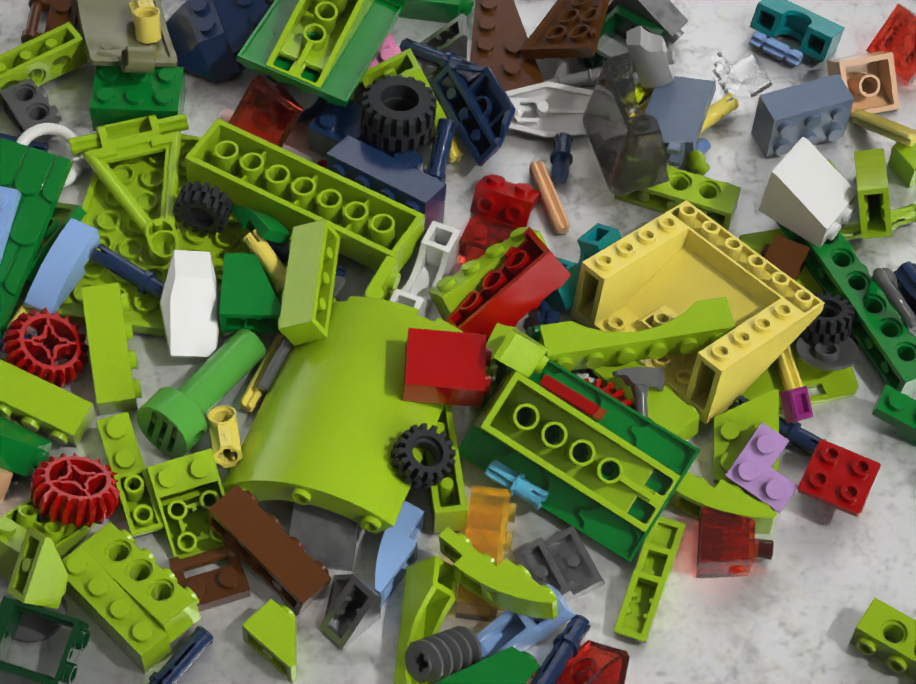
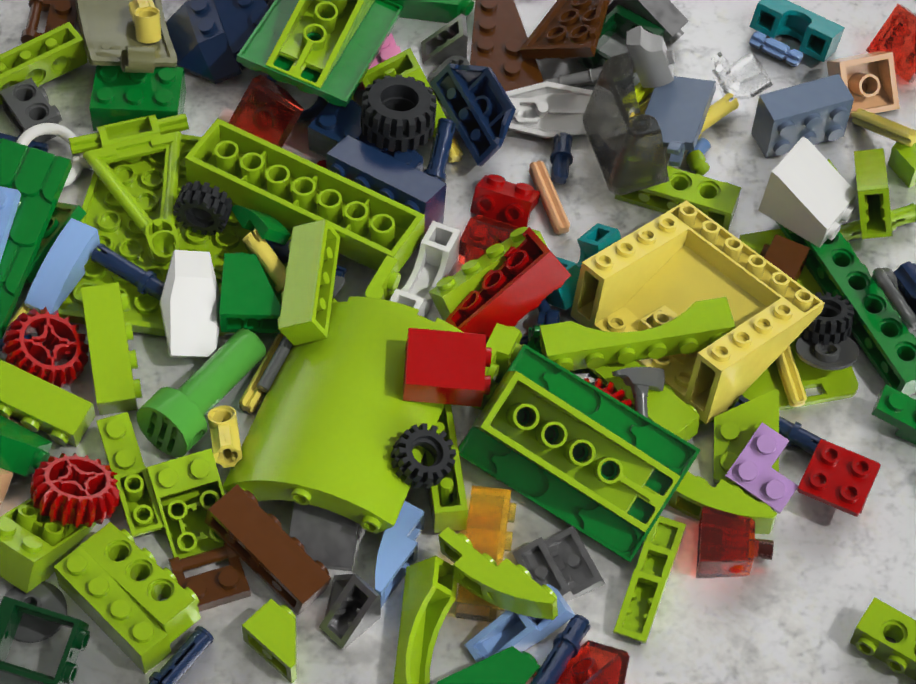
(39, 572): lime slope -> none
(431, 55): dark blue pin -> none
(442, 654): dark grey piece -> none
(516, 483): medium azure axle -> none
(522, 353): lime slope -> none
(572, 397): red tile -> none
(796, 404): magenta tile -> none

